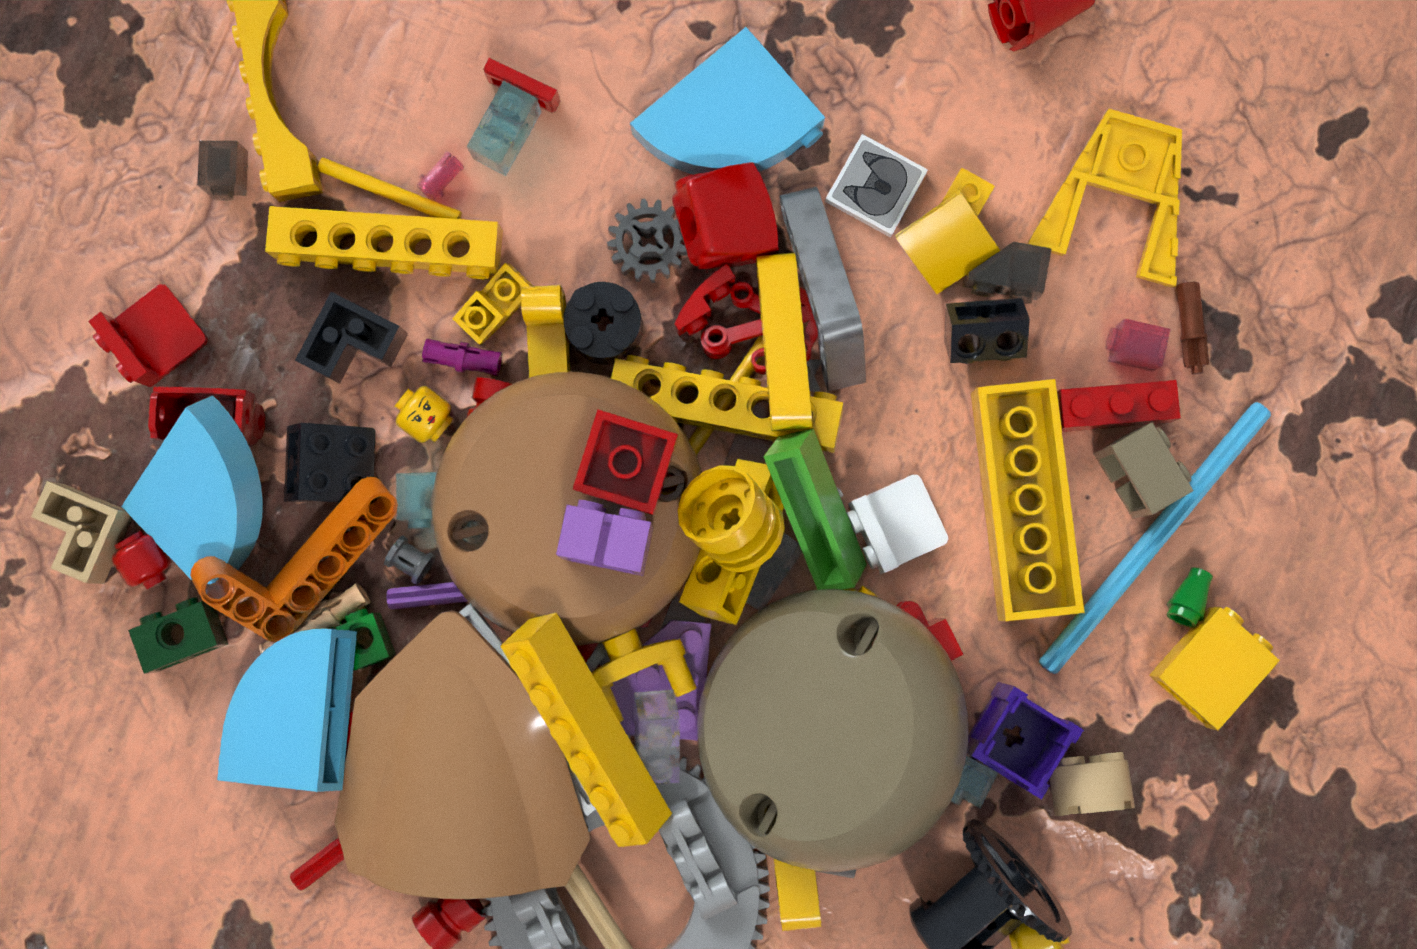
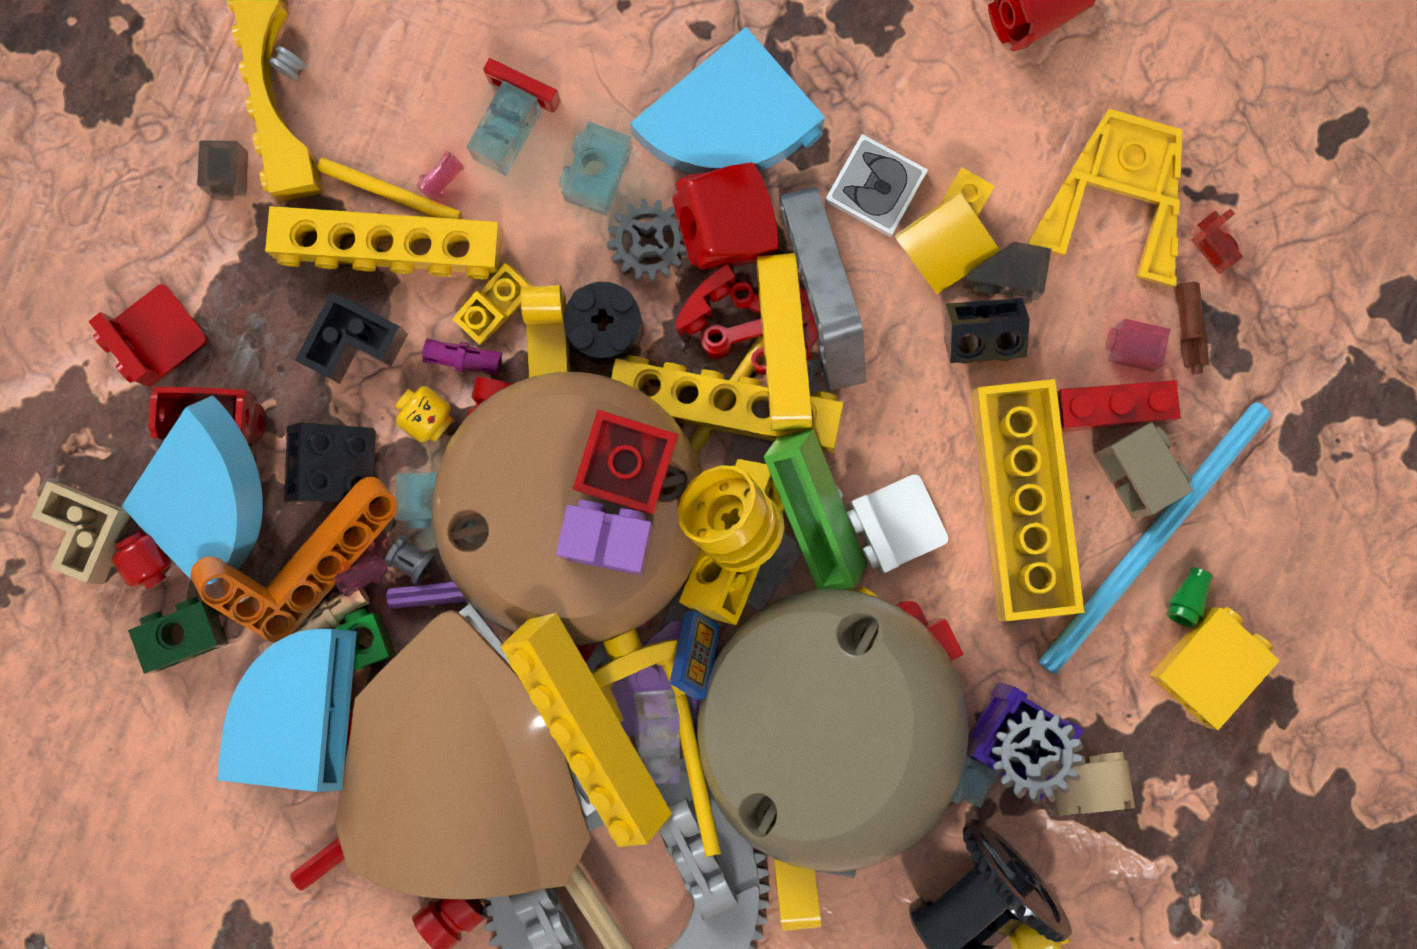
(287, 63): none -> light grey bush
(367, 571): none -> clear pink pin
(597, 190): none -> clear light blue brick
(695, 654): none -> tile
(697, 779): none -> yellow bar
(1037, 774): none -> gear
(1216, 246): none -> clear red bracket

